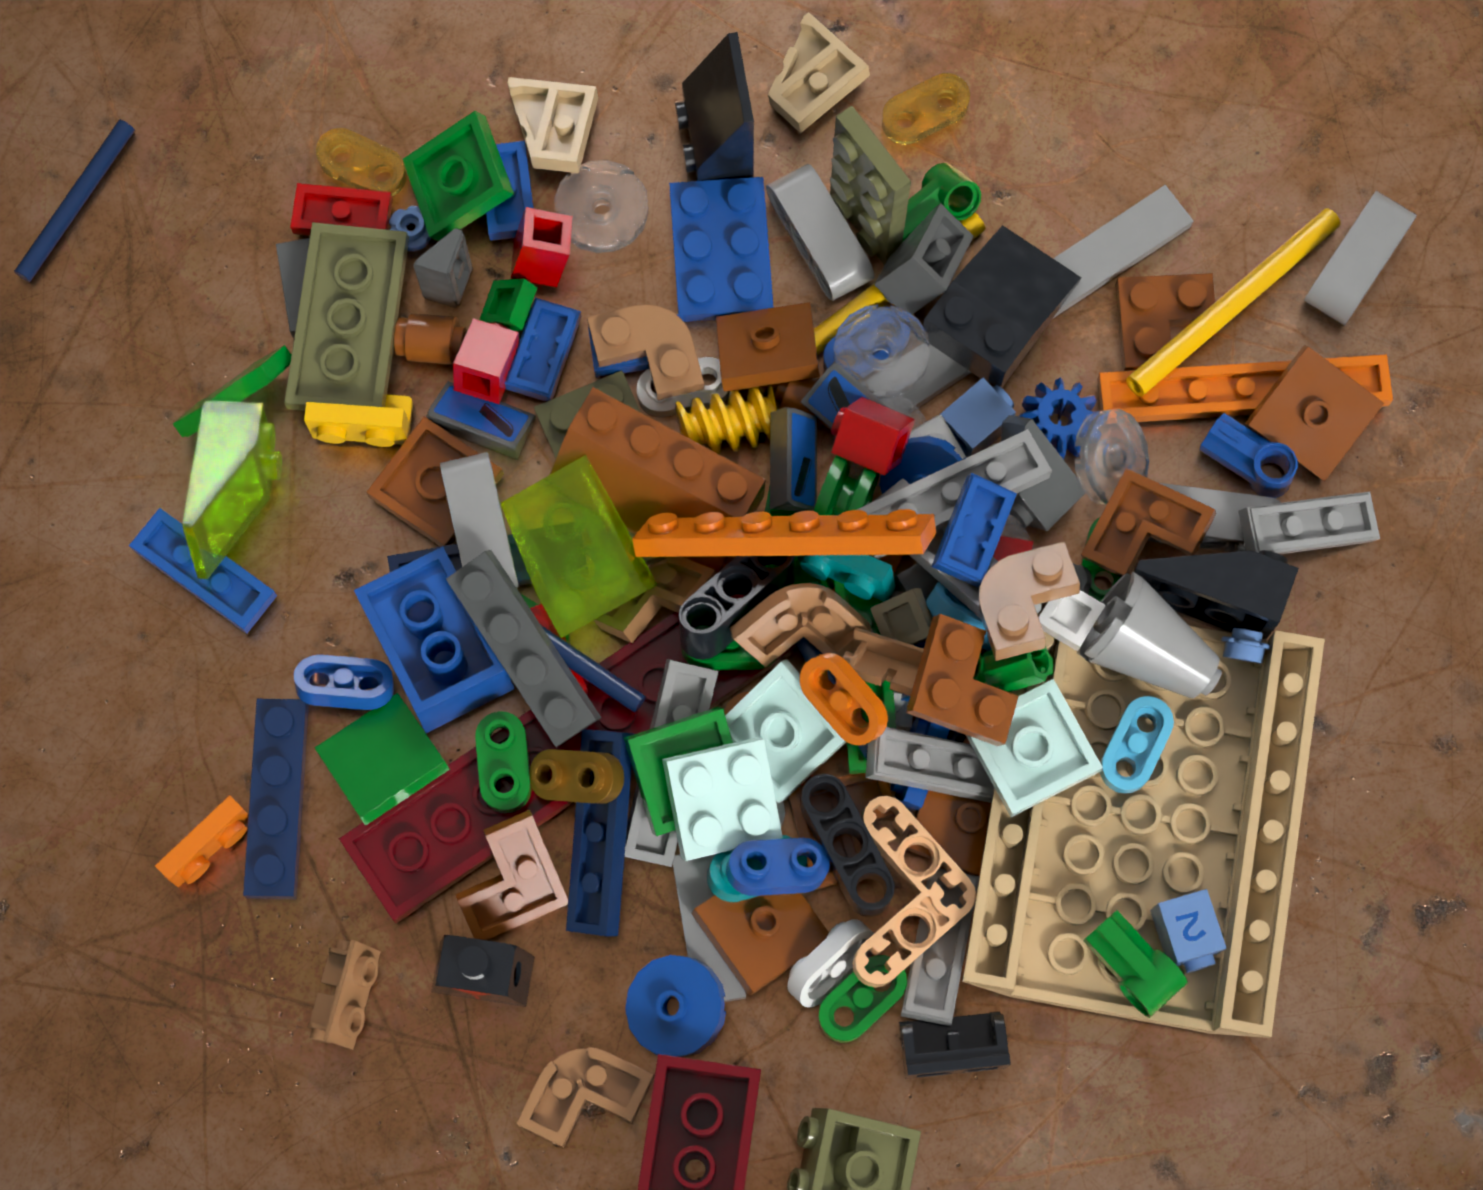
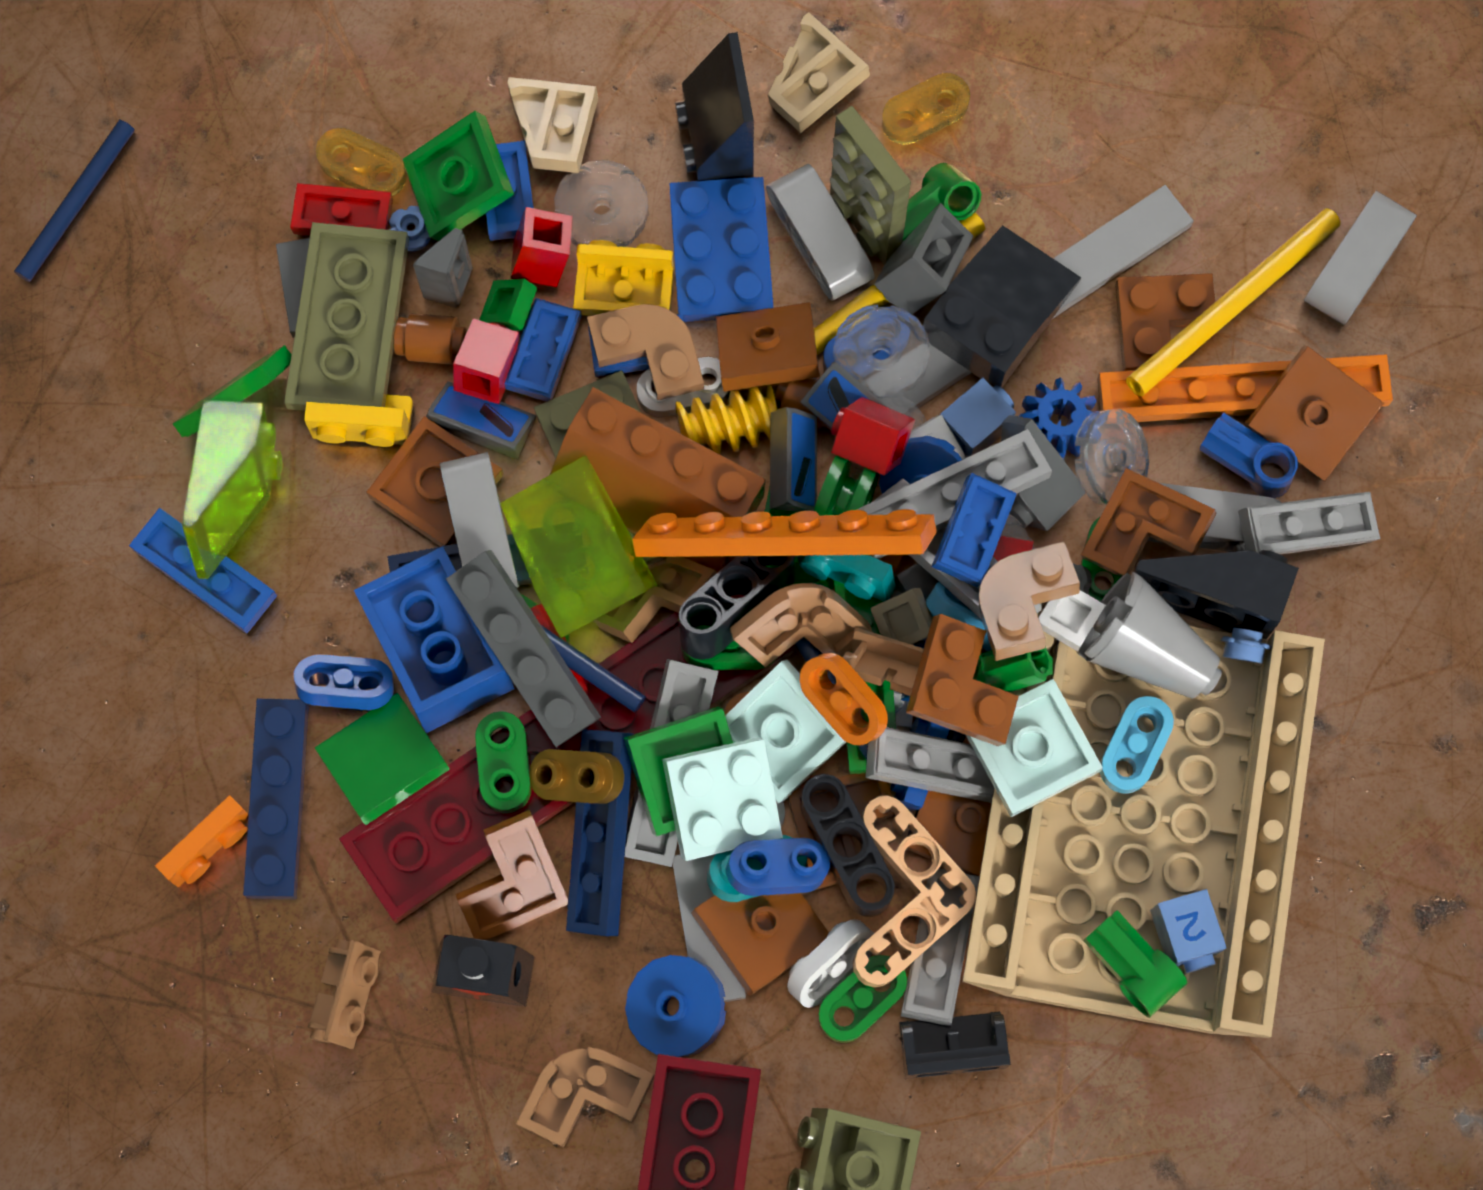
(622, 277): none -> yellow bracket

